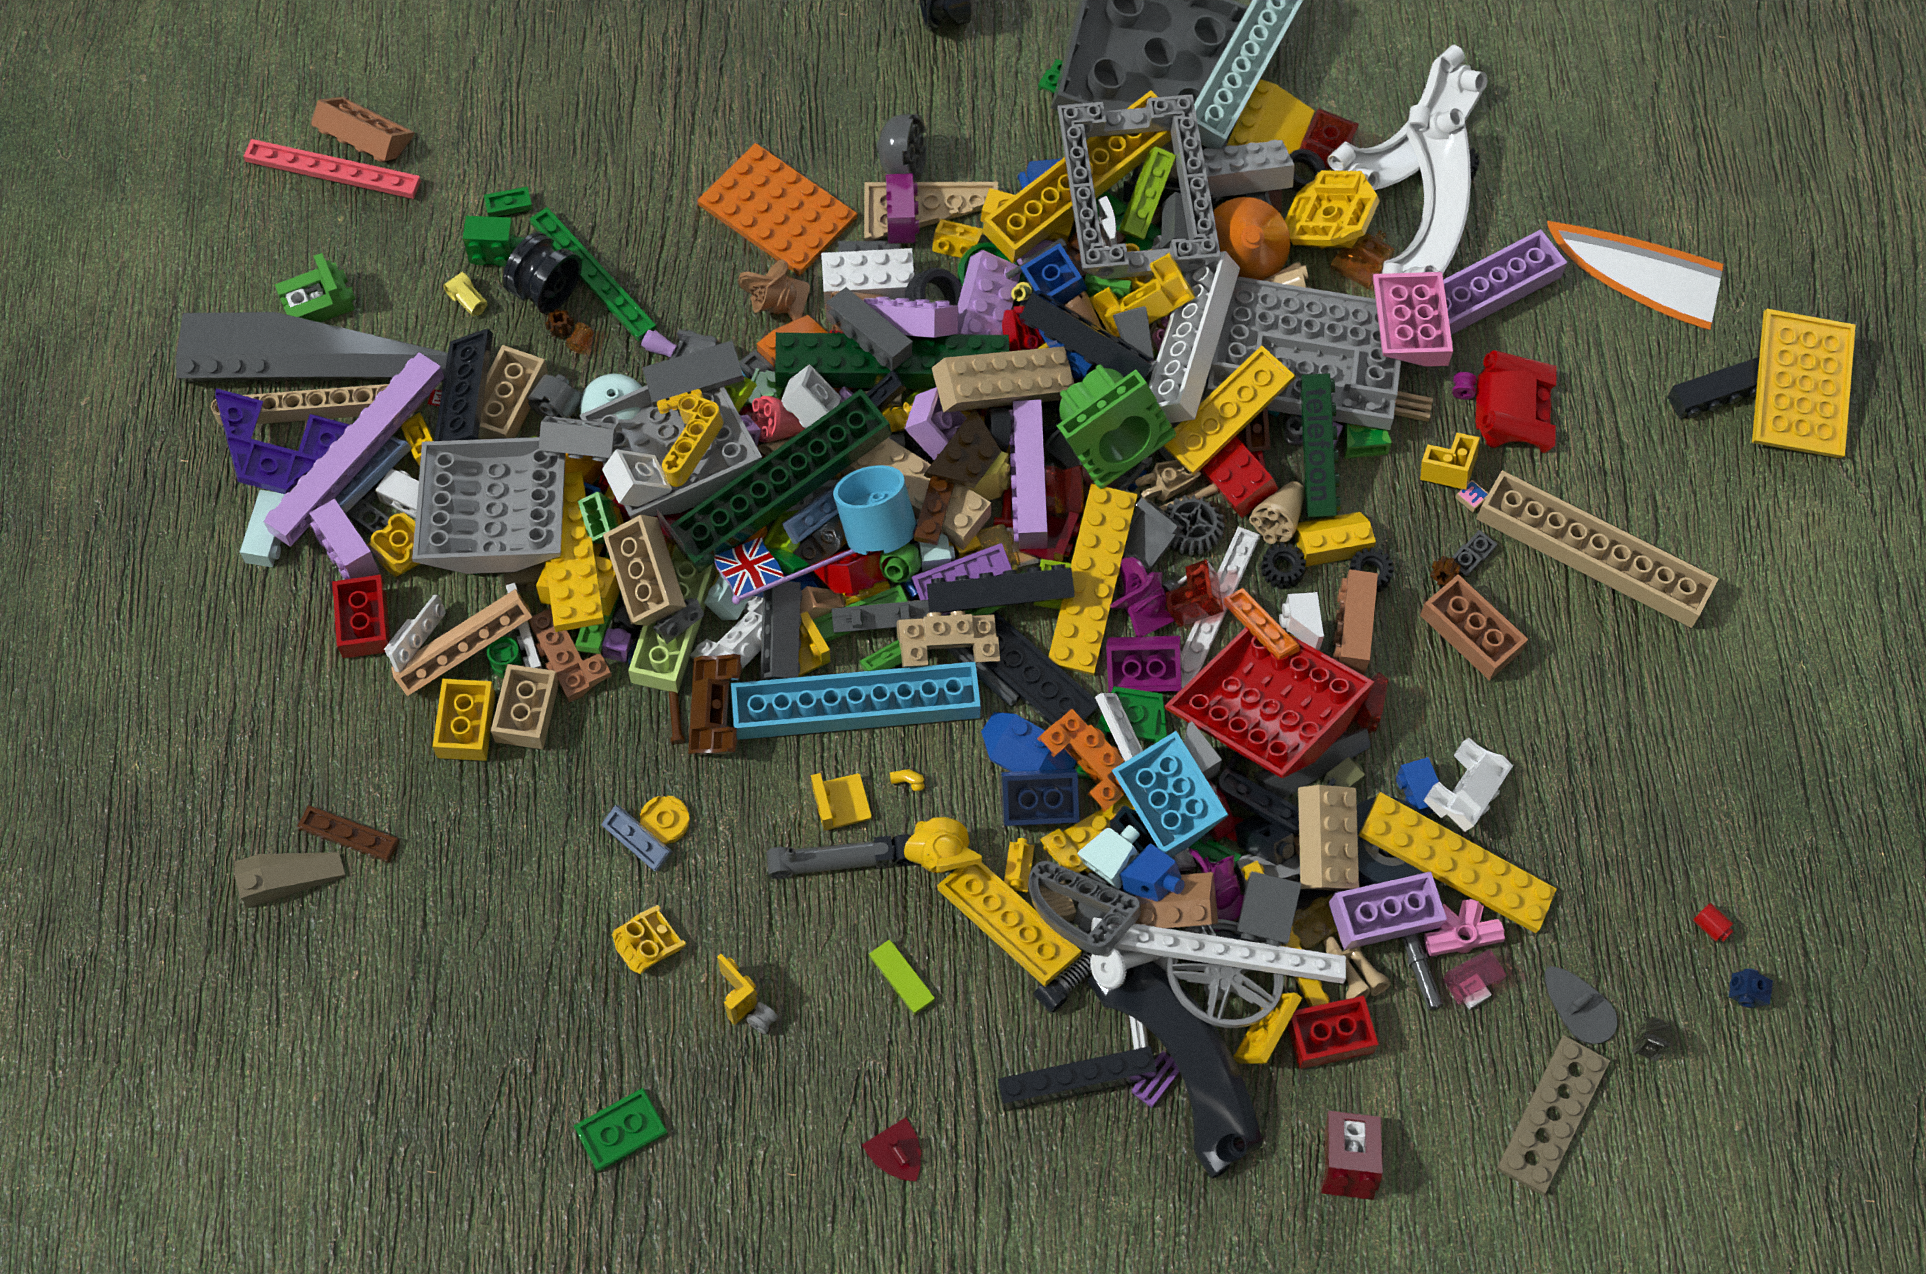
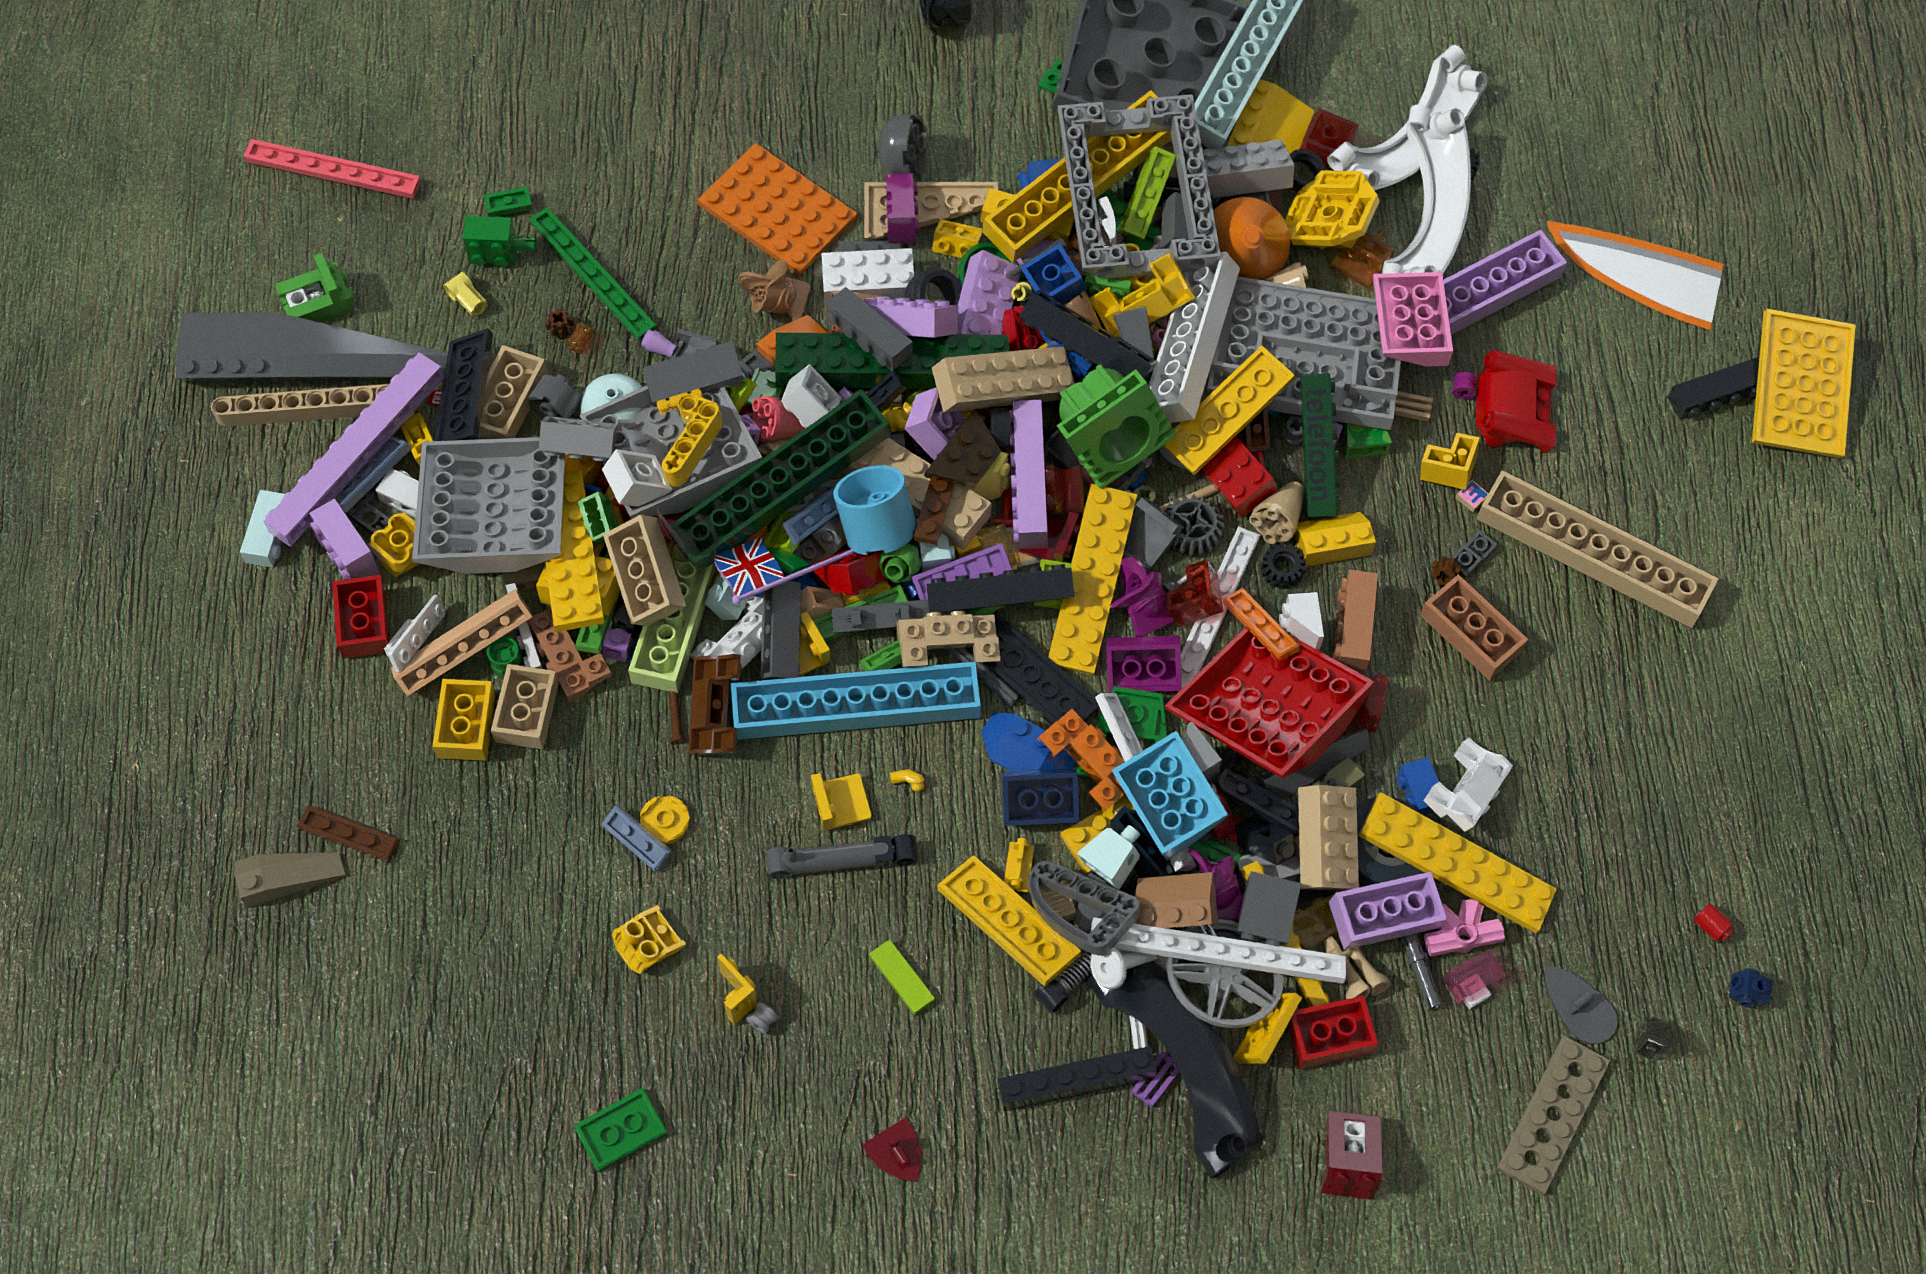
(265, 463): dark purple wing -> none
(361, 128): nougat slope -> none
(541, 272): black piece -> none
(674, 625): dark grey hinge -> none
(940, 845): yellow helmet -> none
(1063, 851): yellow hinge -> none
(1152, 875): blue torso -> none
(1167, 480): tan hinge -> none
(1376, 559): black tyre -> none

